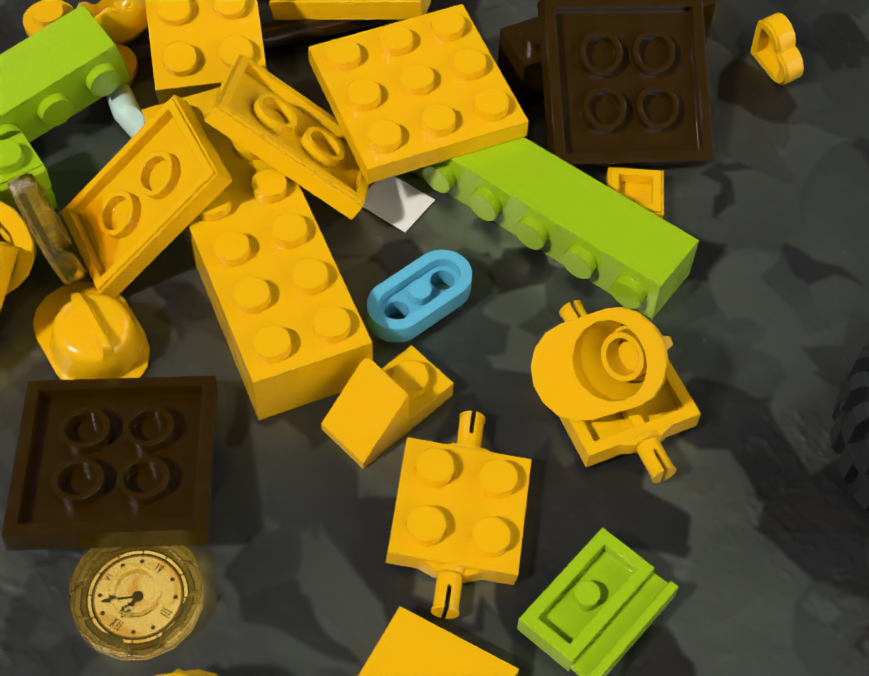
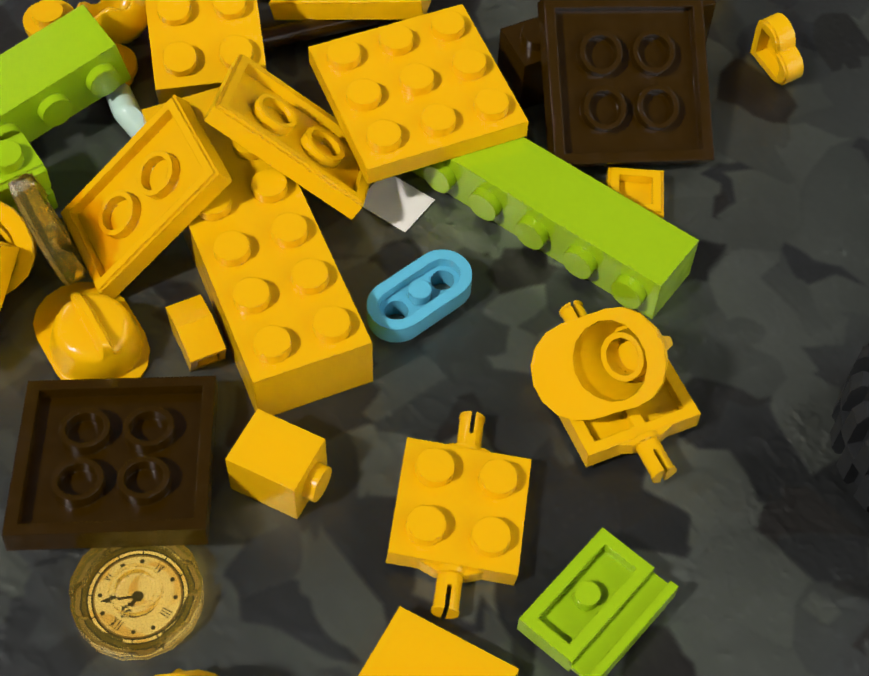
(196, 332): none -> yellow piece
(278, 464): none -> yellow brick
(385, 404): yellow slope -> none

